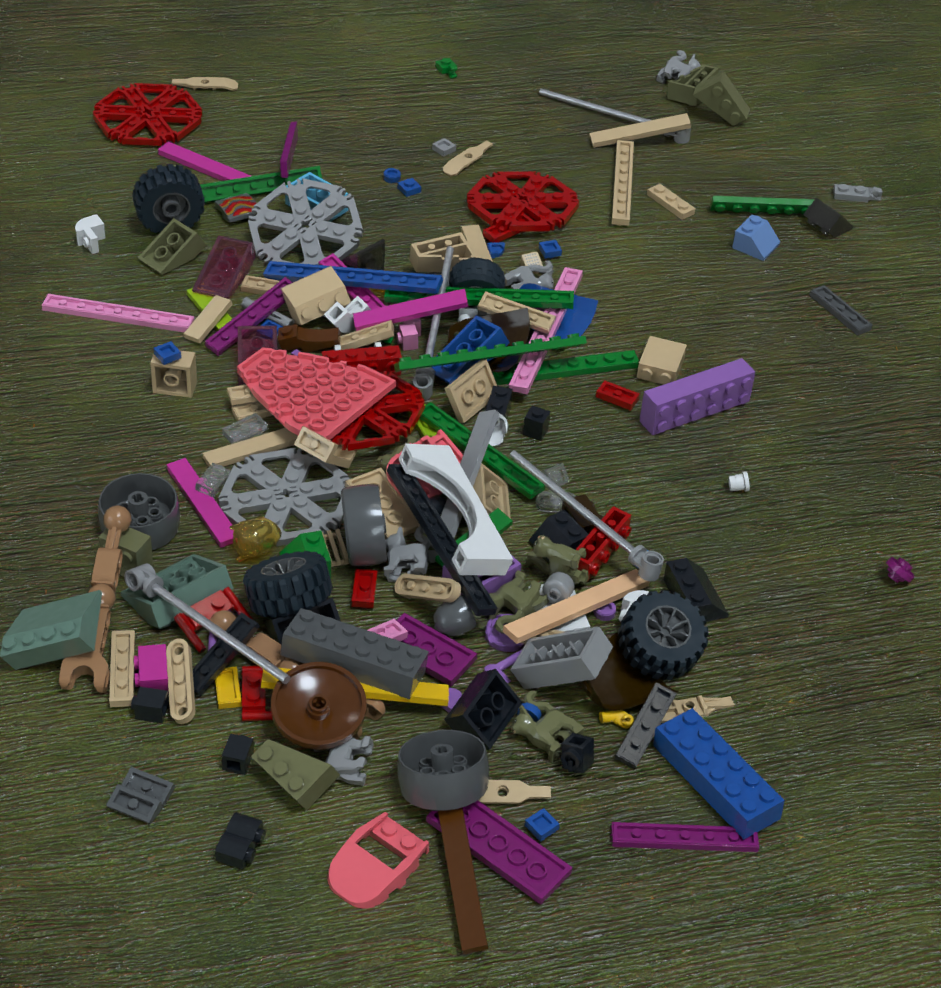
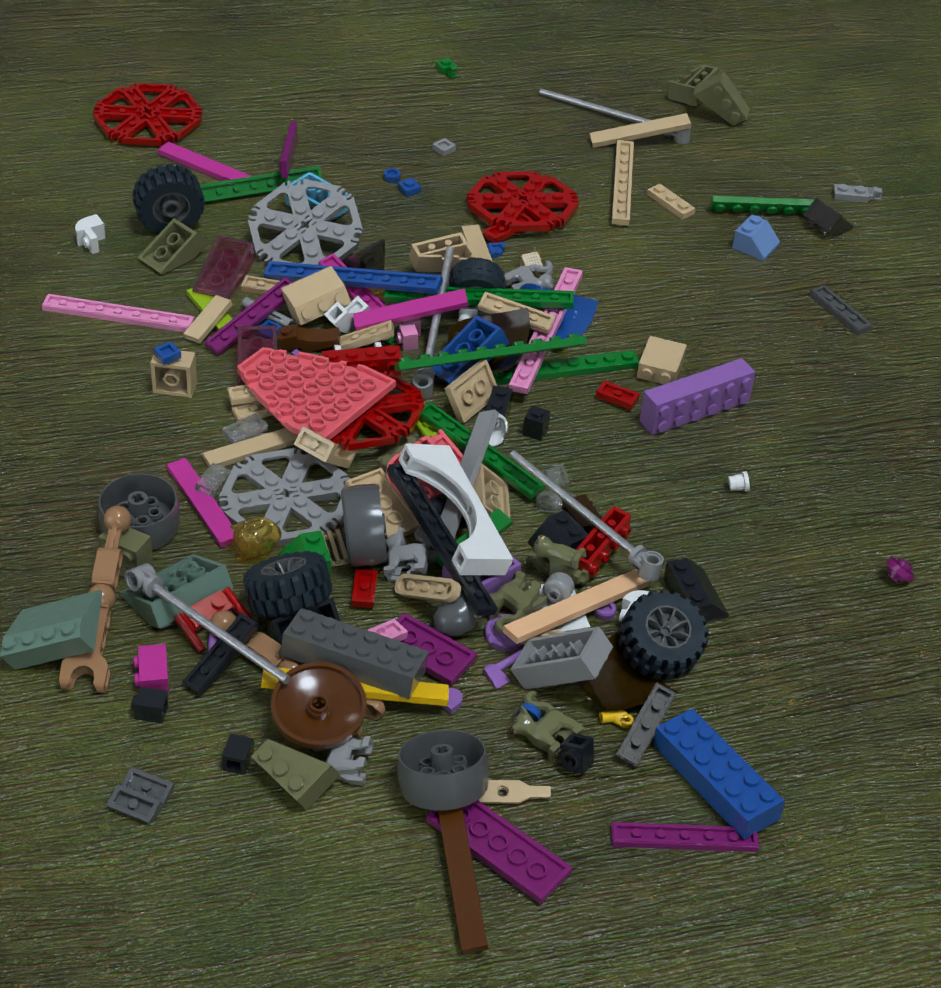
(122, 668): tan plate -> none
(180, 681): tan plate -> none
(207, 82): tan piece -> none
(228, 689): yellow tile -> none
(236, 207): slope -> none
(240, 840): black brick -> none
(253, 695): red plate -> none
(365, 879): coral slope -> none
(464, 159): tan piece -> none
(484, 707): black slope -> none
(541, 824): blue plate -> none
(550, 249): blue plate -> none
(675, 67): light grey animal -> none
(700, 704): tan piece -> none

